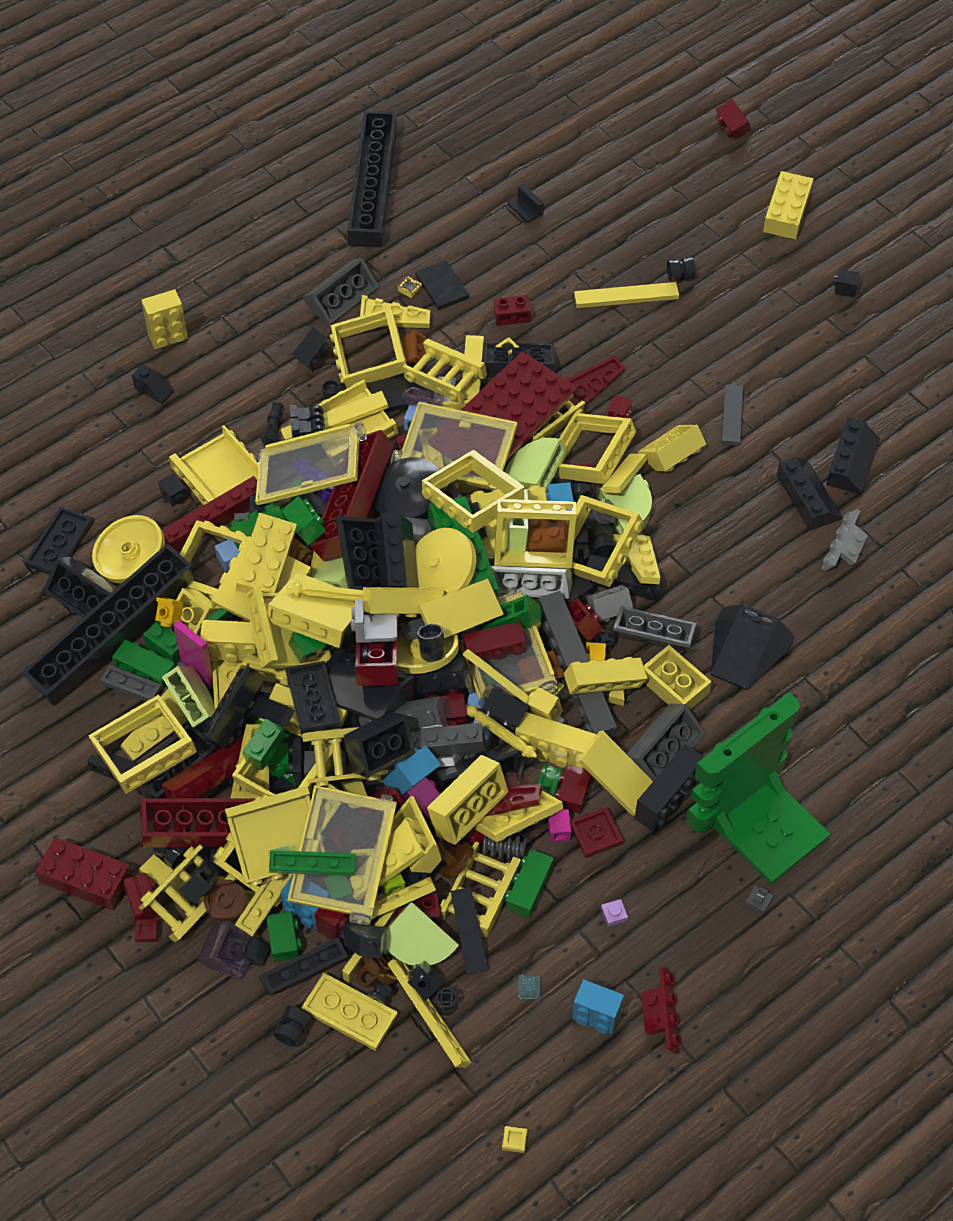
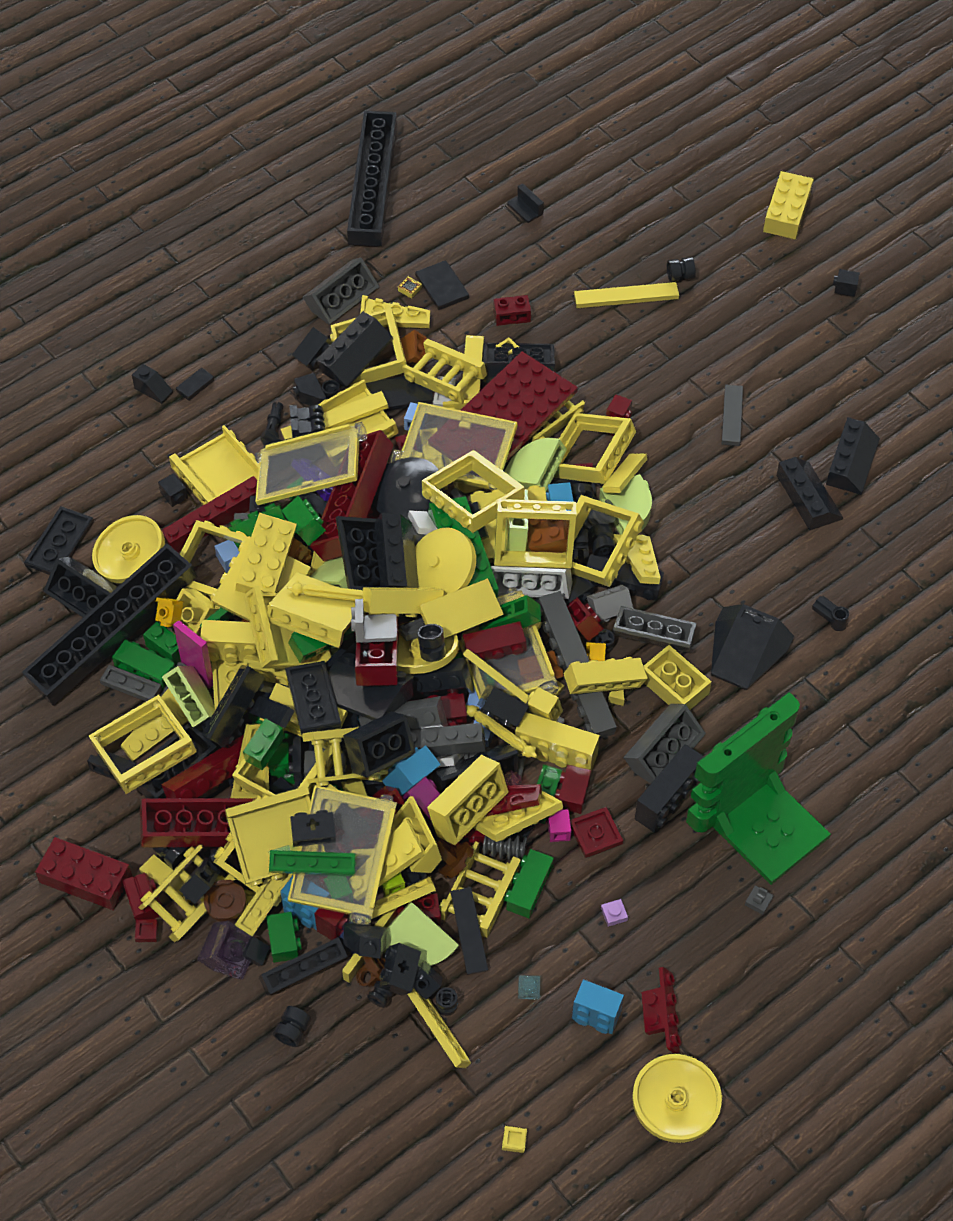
(164, 319): light yellow brick -> none
(195, 384): none -> black tile
(308, 390): none -> black slope
(324, 828): none -> black brick
(349, 1011): light yellow plate -> none
(354, 349): none -> black slope
(399, 969): none -> black brick
(415, 395): plate -> none
(422, 522): none -> white tile
(595, 379): dark red wing -> none
(615, 771): light yellow tile -> none
(673, 447): light yellow slope -> none
(677, 1098): none -> light yellow dish
(733, 119): dark red brick -> none
(831, 613): none -> black piece
(847, 542): light grey bracket -> none

